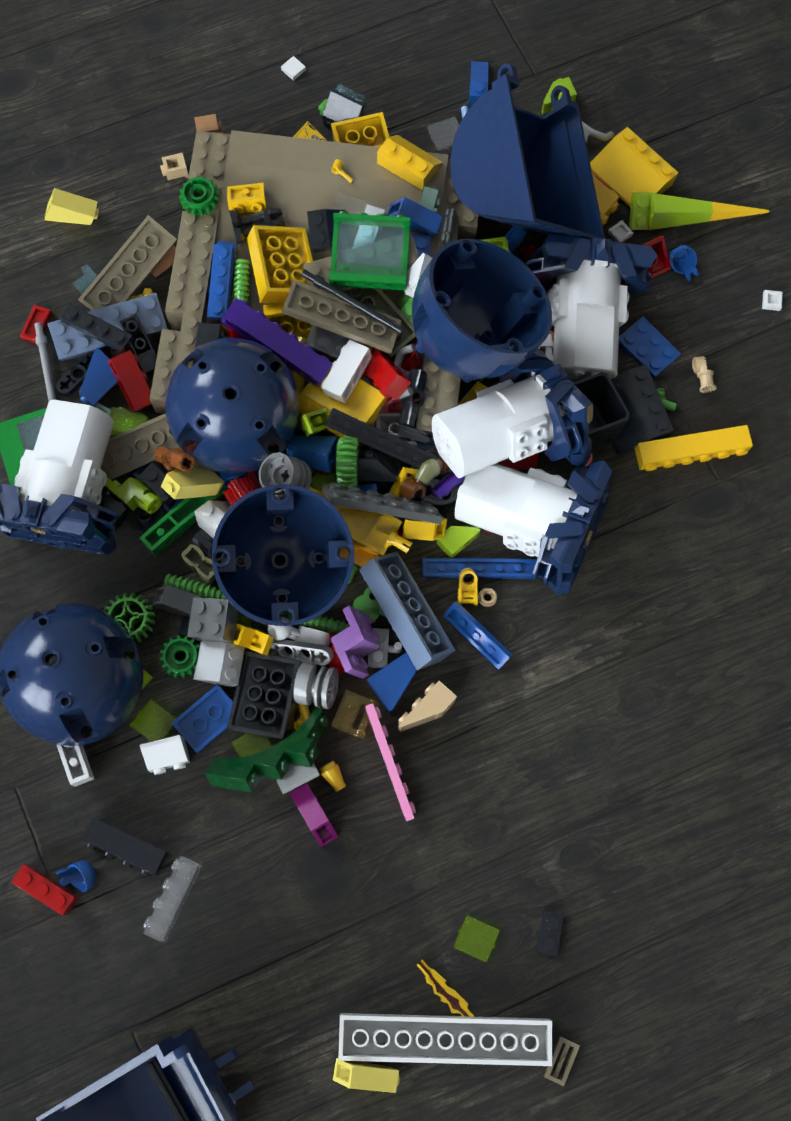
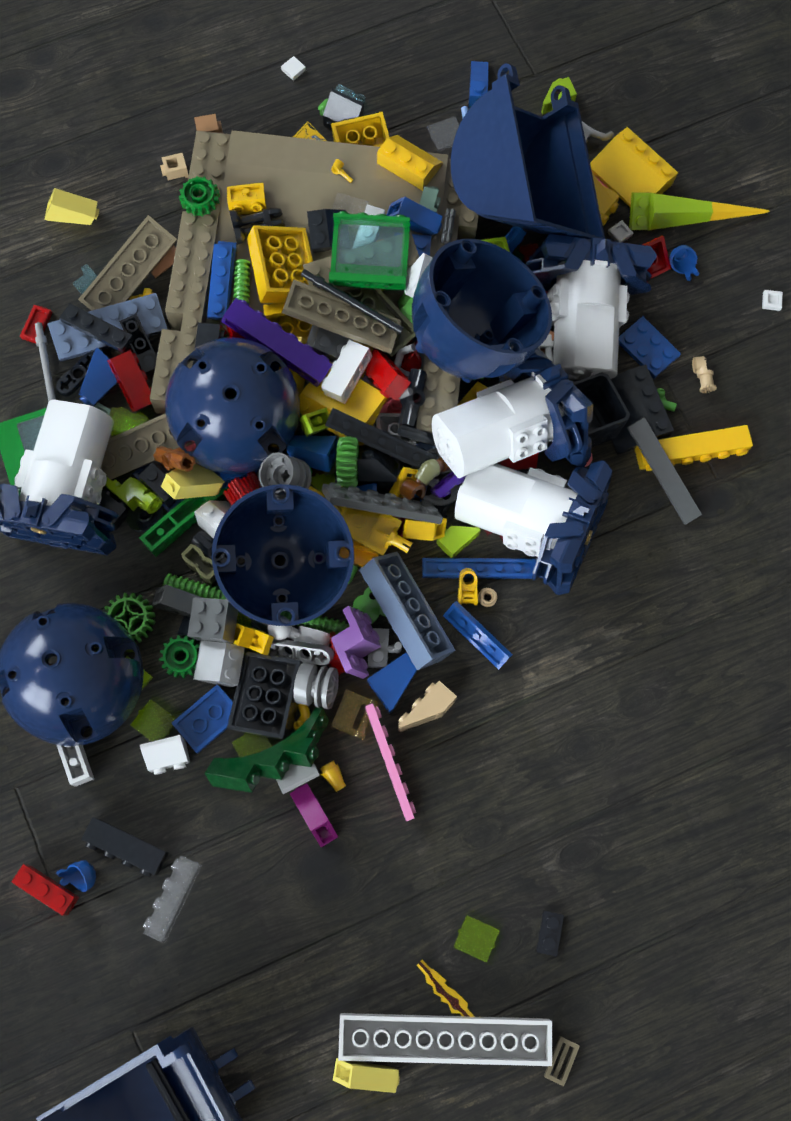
(664, 470): none -> dark grey tile

